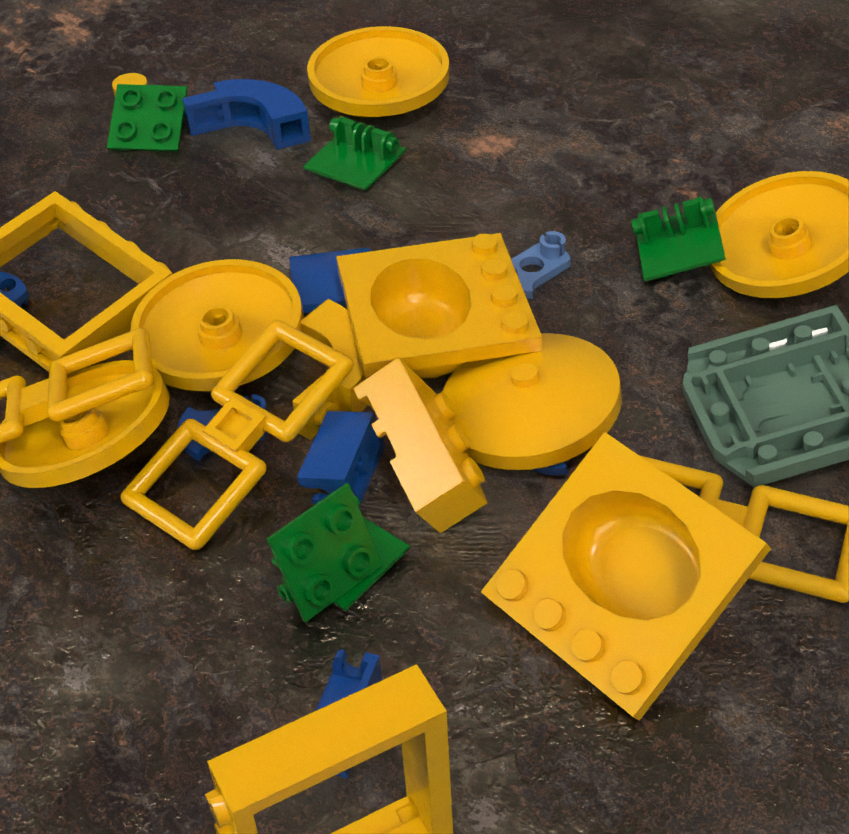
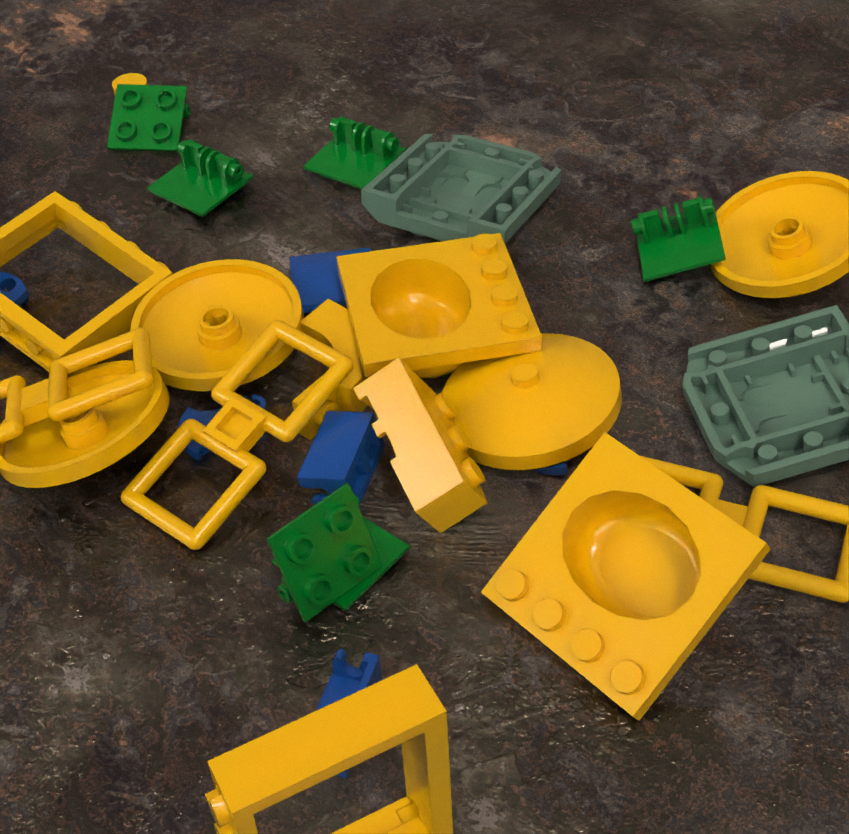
(201, 178): none -> green hinge
(253, 105): blue arch -> none
(378, 71): yellow dish -> none
(460, 188): none -> sand green wedge
(547, 254): medium blue piece -> none

